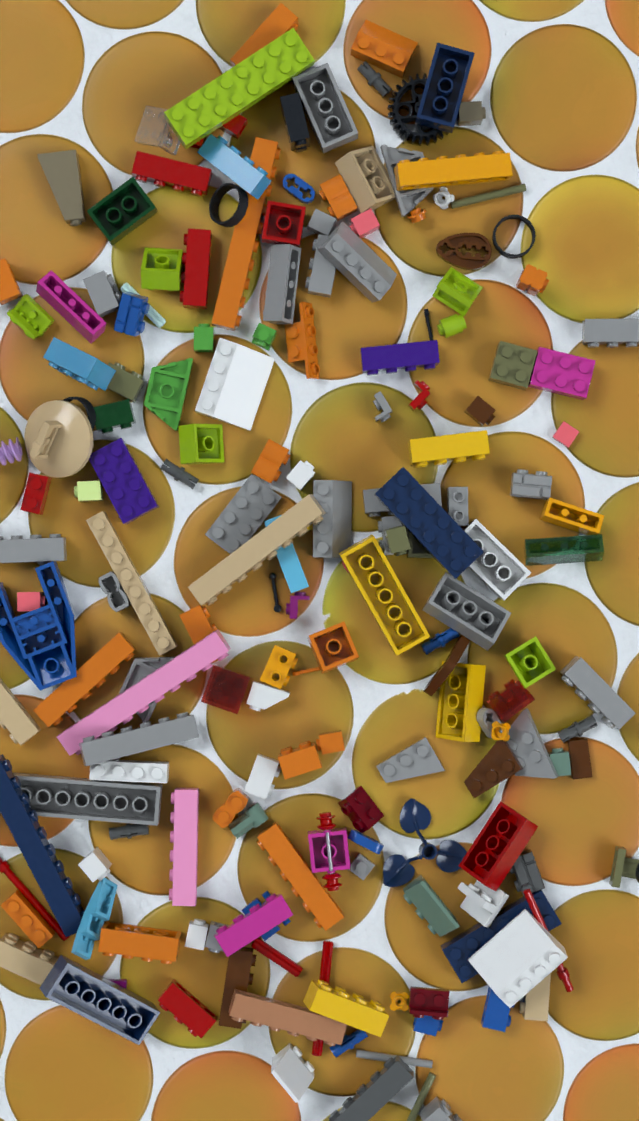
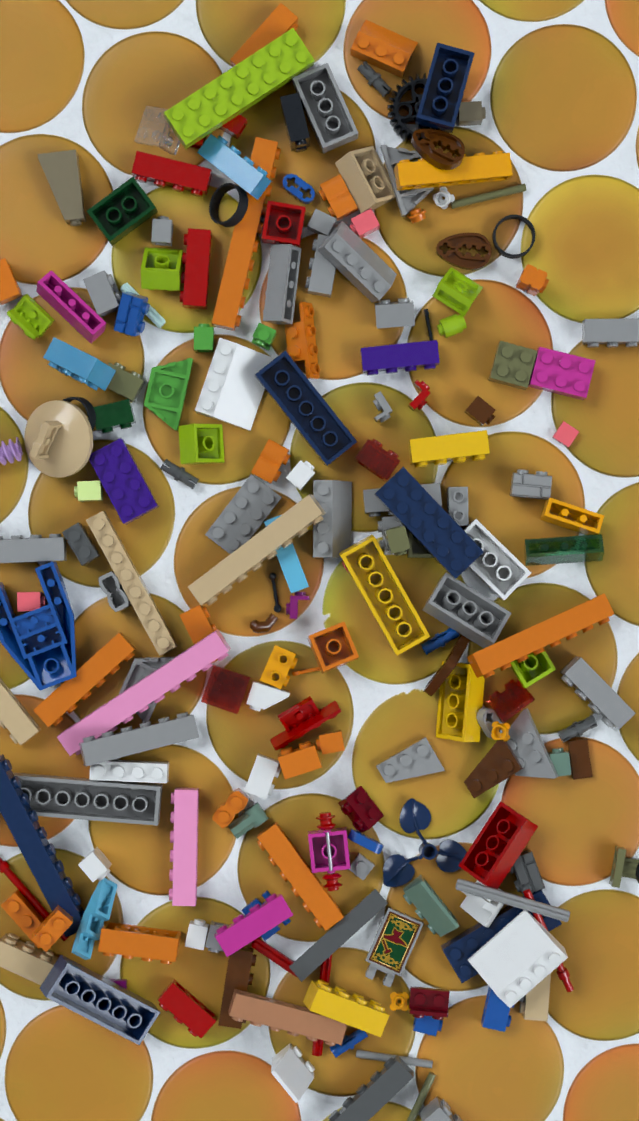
(36, 493): red brick -> none
(52, 928): none -> orange brick
(81, 544): none -> dark grey brick
(128, 831): dark grey pin -> none
(162, 231): none -> light grey brick
(264, 626): none -> reddish brown arm
(302, 719): none -> red bracket
(305, 408): none -> dark blue brick
(338, 935): none -> dark grey tile
(377, 459): none -> clear red brick
(392, 945): none -> tile
(394, 313): none -> light grey brick
(434, 156): none -> reddish brown piece
(512, 900): none -> light grey axle
(541, 635): none -> orange brick

